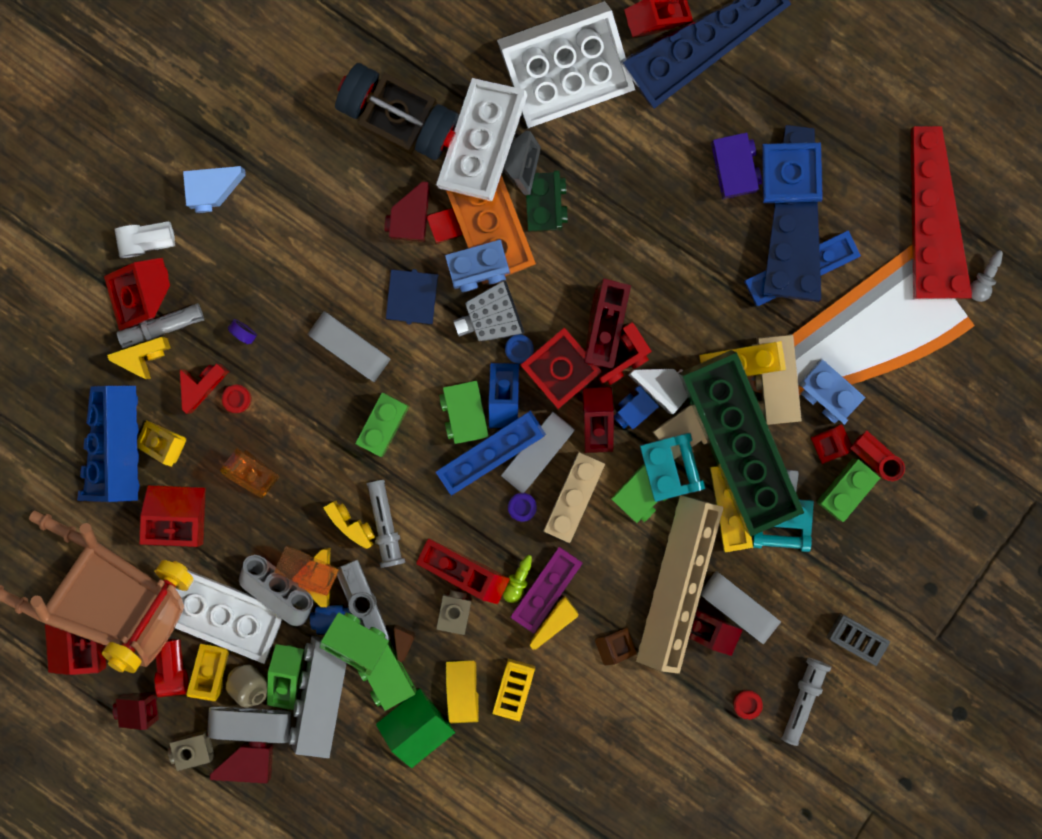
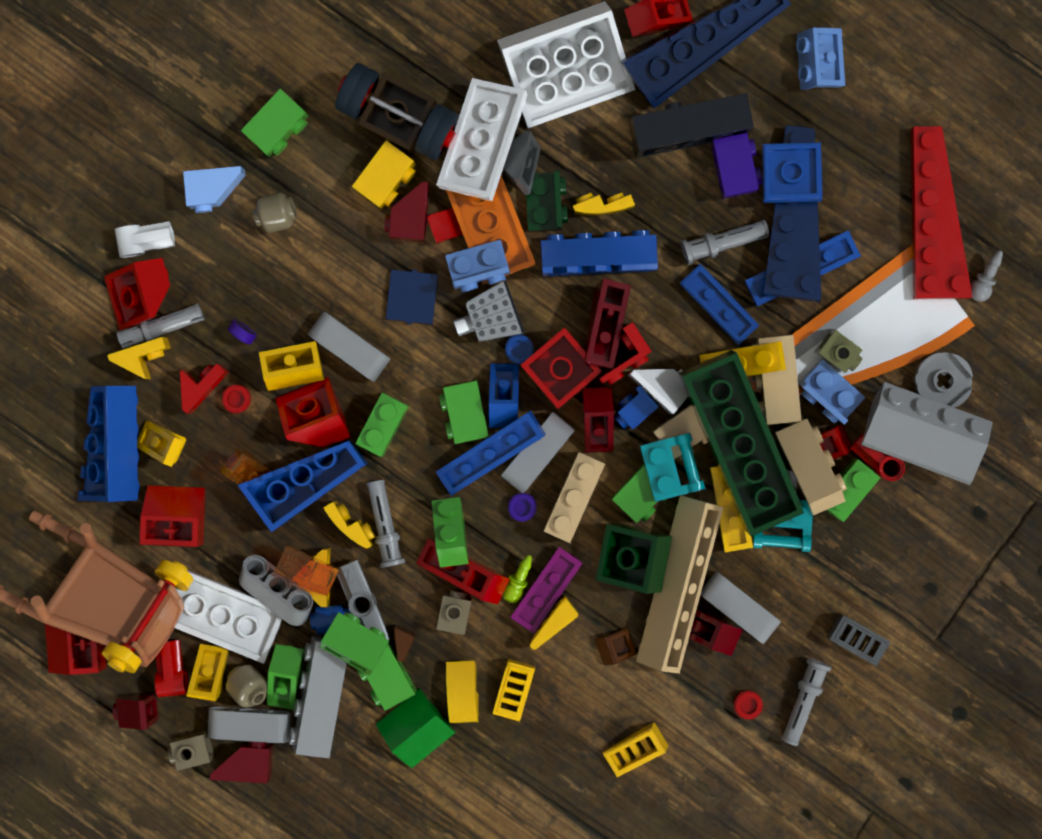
(275, 124): none -> bright green brick
(275, 212): none -> dark tan head
(291, 366): none -> yellow brick
(295, 487): none -> blue wedge
(313, 415): none -> red slope
(385, 175): none -> yellow brick
(450, 532): none -> bright green brick
(593, 206): none -> yellow slope
(599, 255): none -> blue wedge
(631, 741): none -> yellow slope
(633, 558): none -> dark green brick
(690, 125): none -> black brick
(712, 244): none -> light grey pin
(719, 304): none -> blue tile
(812, 466): none -> tan brick
(820, 58): none -> medium blue bracket
(829, 350): none -> olive brick
(926, 433): none -> light grey slope
(944, 363): none -> light grey plate

